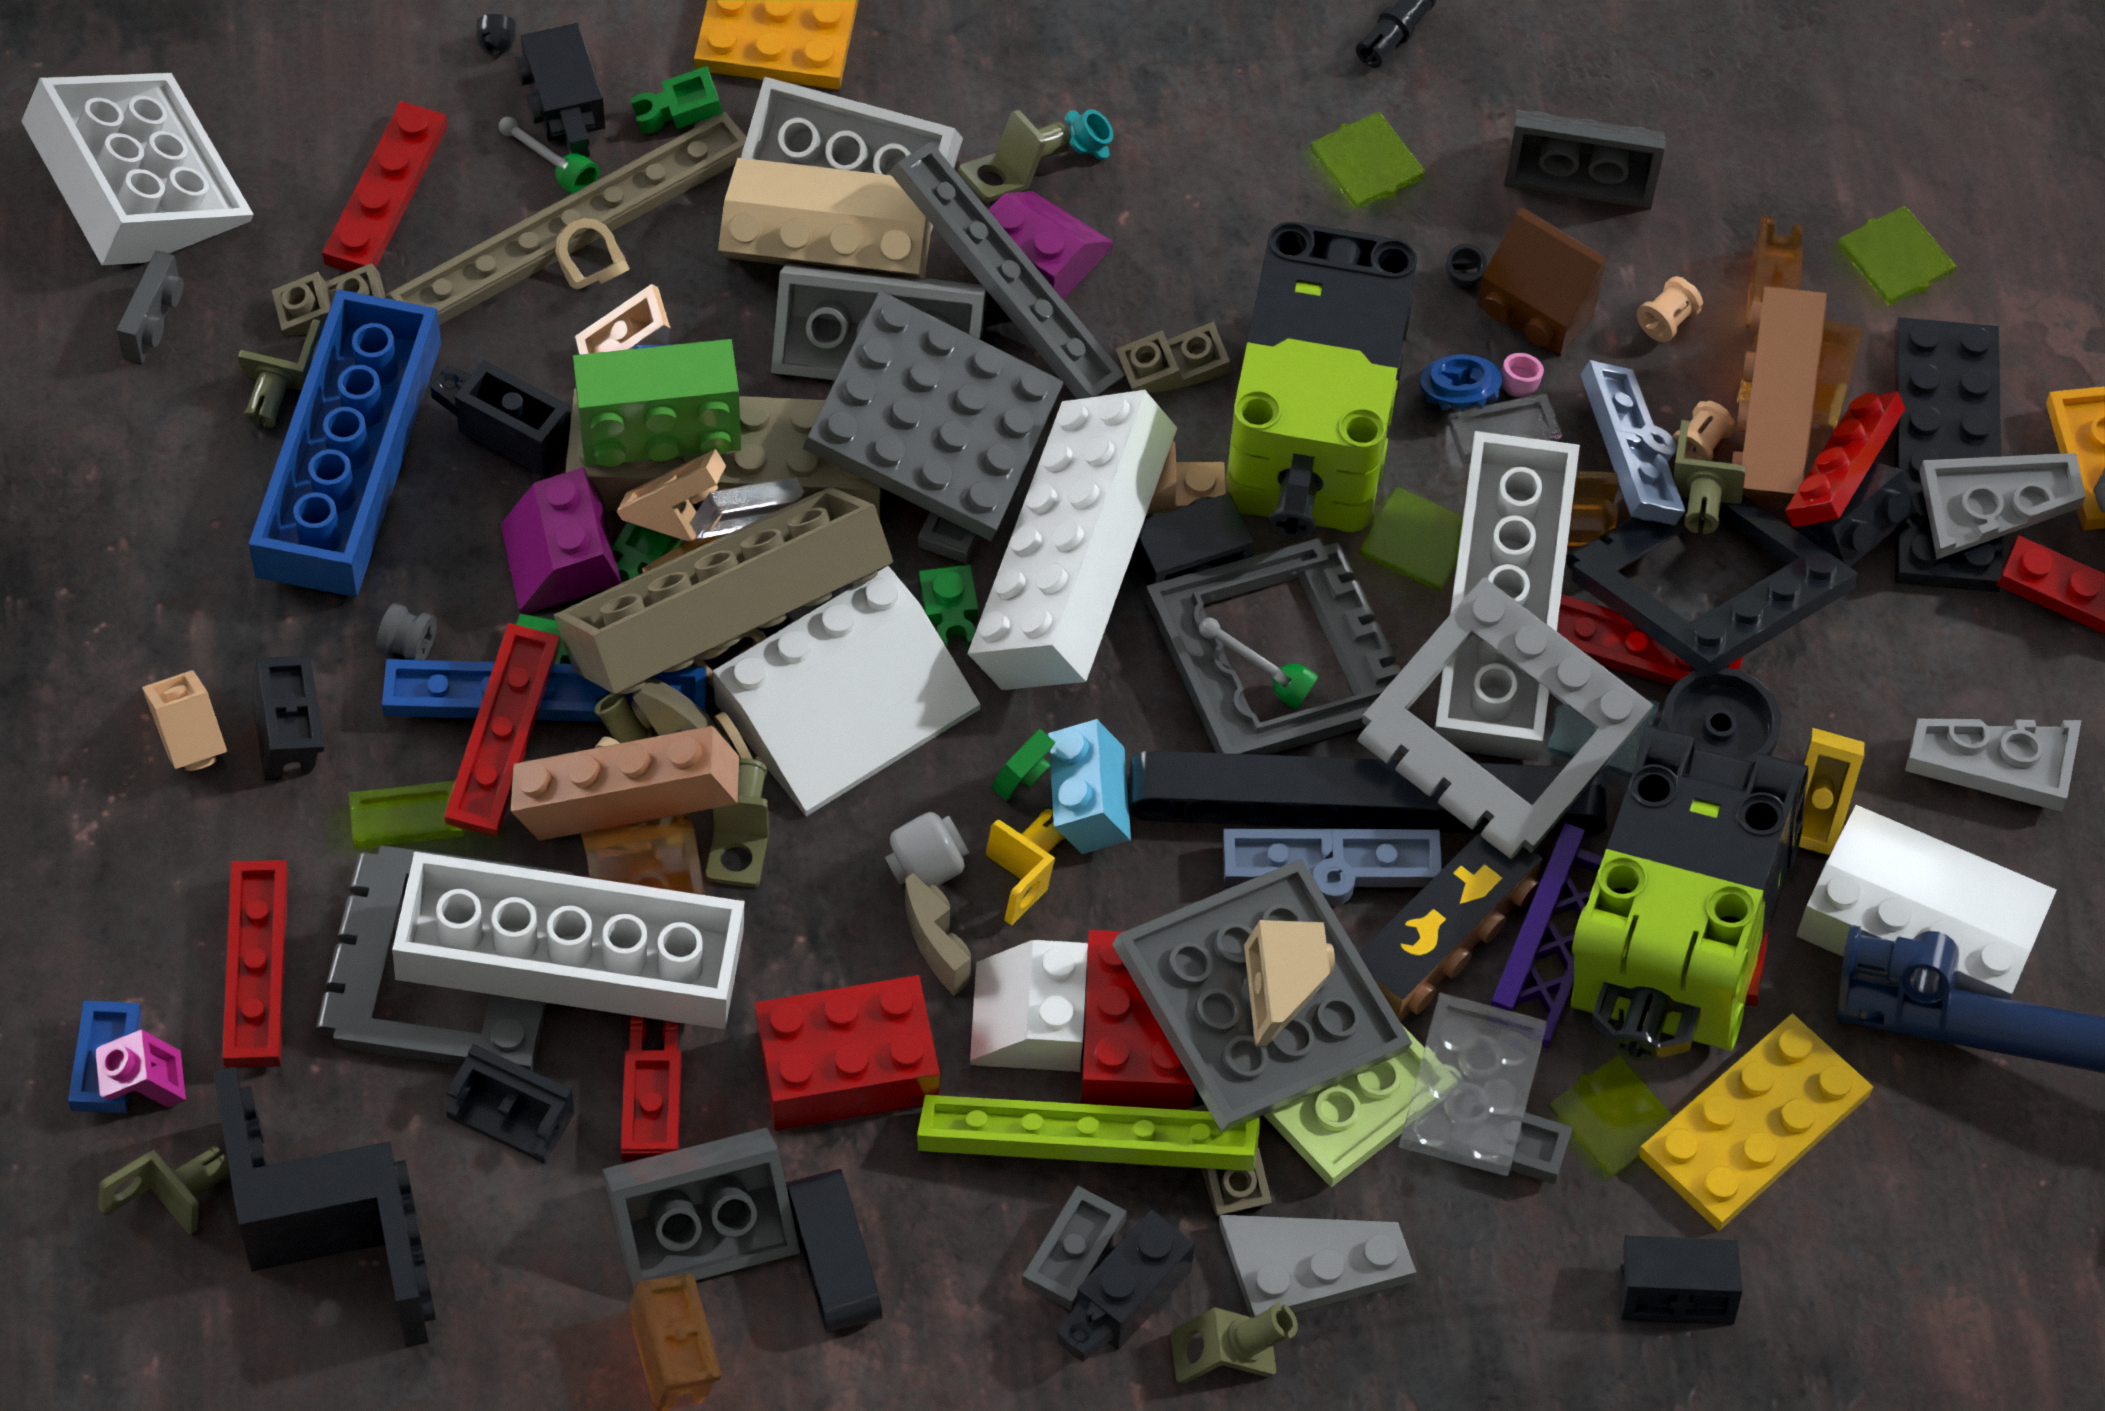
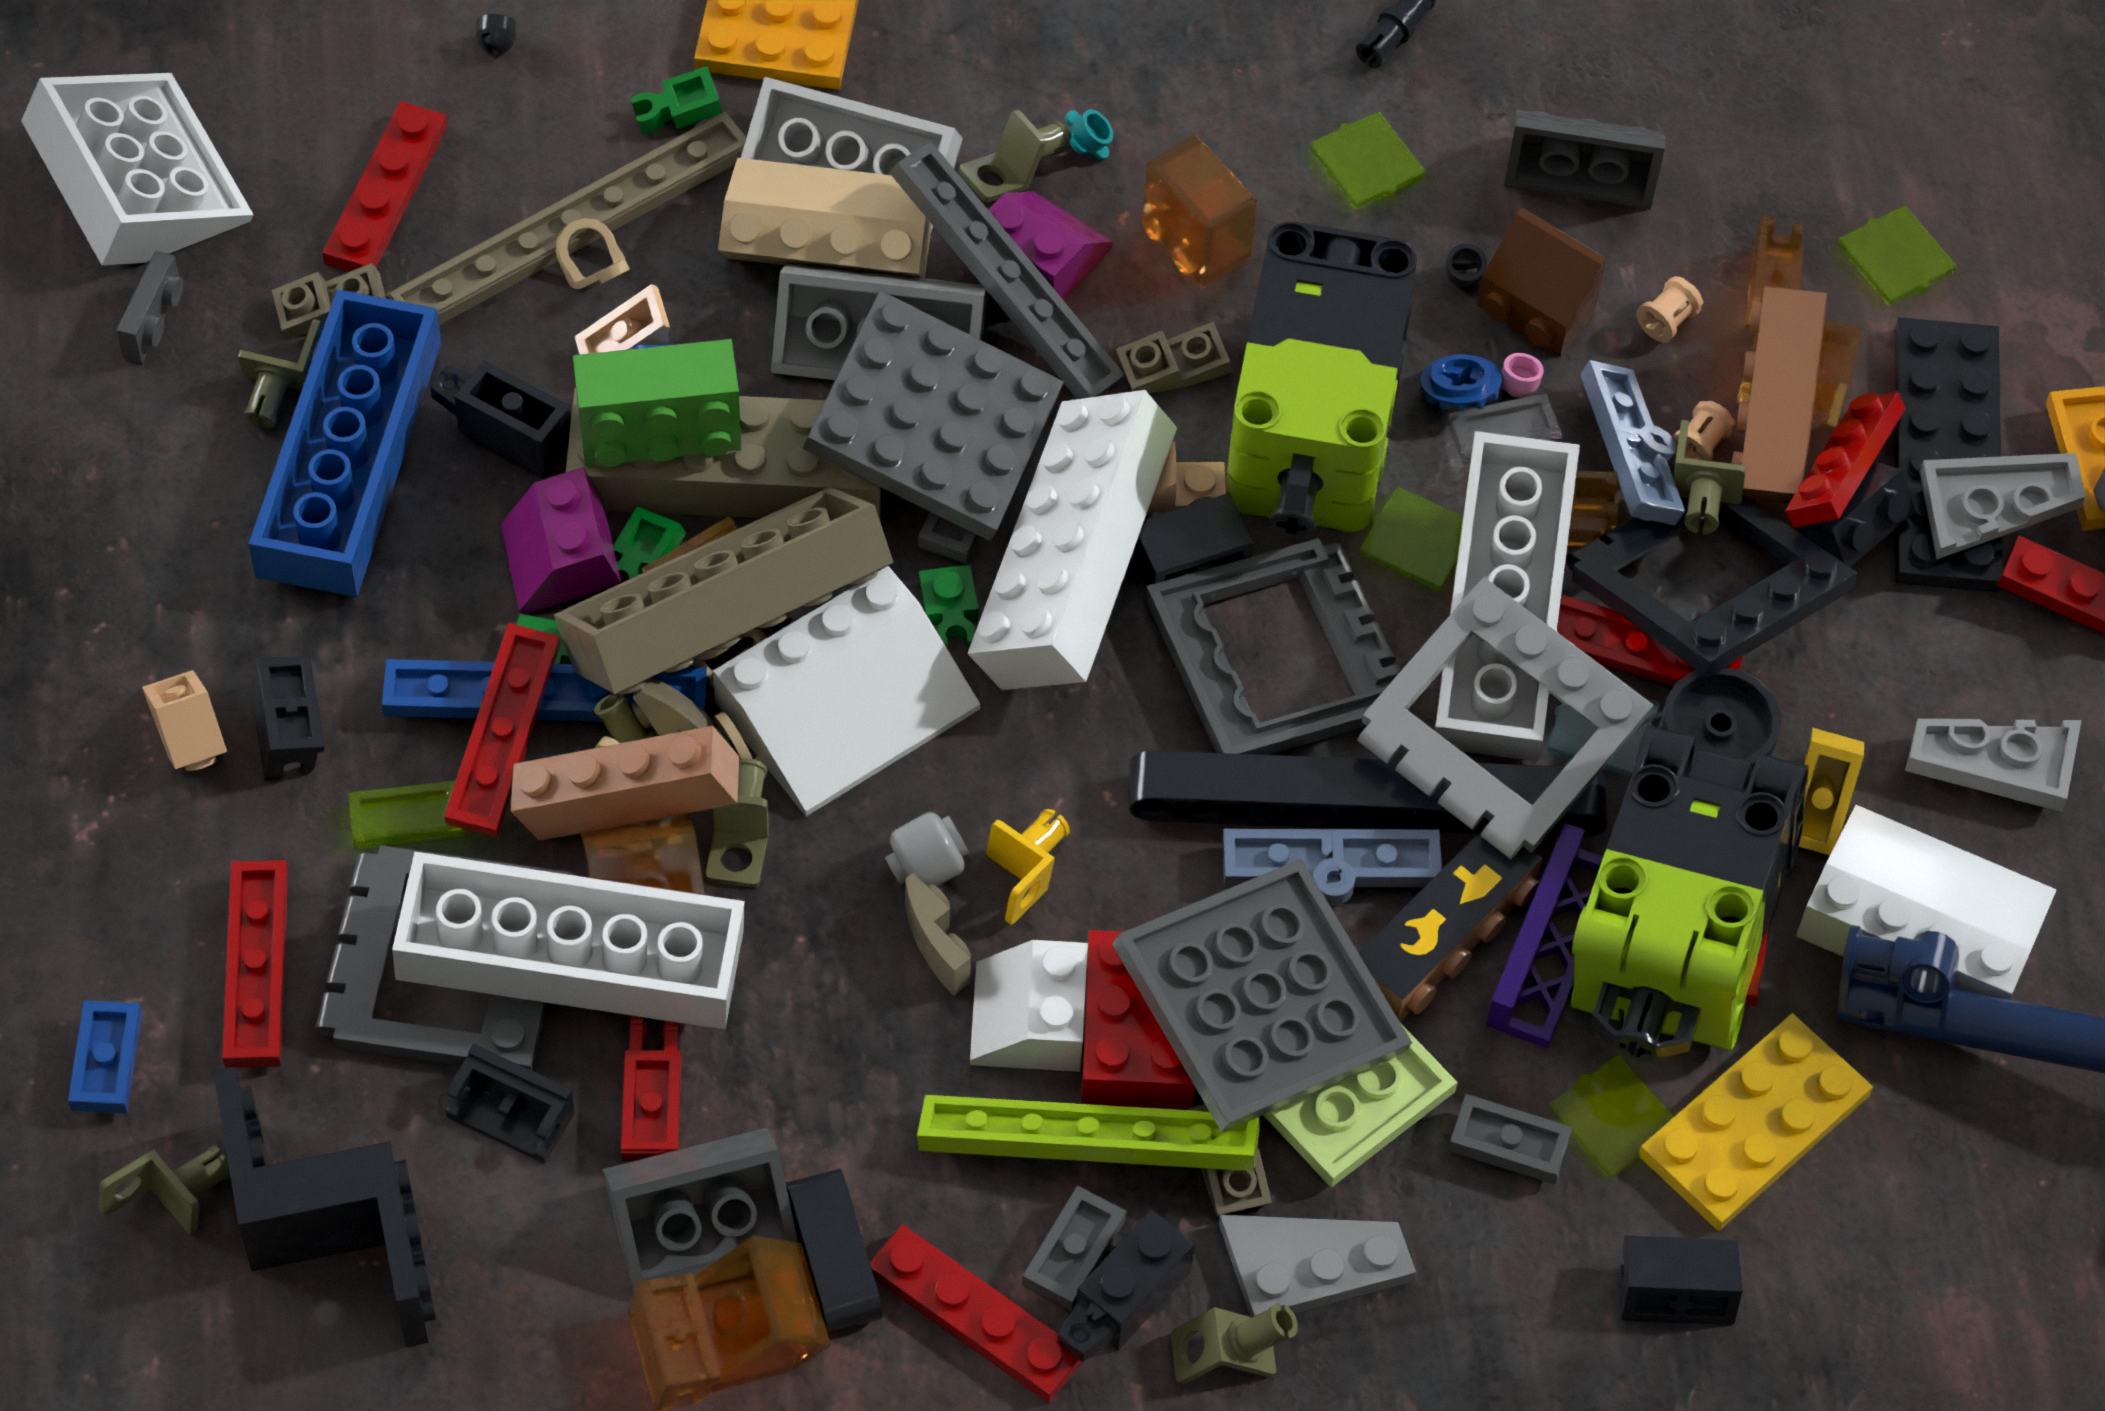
(141, 1065): dark pink bracket -> none
(406, 633): dark grey wheel -> none
(562, 85): black hinge -> none
(571, 171): hinge -> none
(668, 499): light nougat slope -> none
(737, 507): clear tile -> none
(761, 1311): none -> clear orange slope
(846, 1052): red brick -> none
(974, 1313): none -> red plate
(1025, 766): green plate -> none
(1089, 787): medium azure brick -> none
(1198, 211): none -> clear orange brick
(1284, 972): tan slope -> none
(1290, 681): hinge -> none
(1473, 1084): clear plate -> none

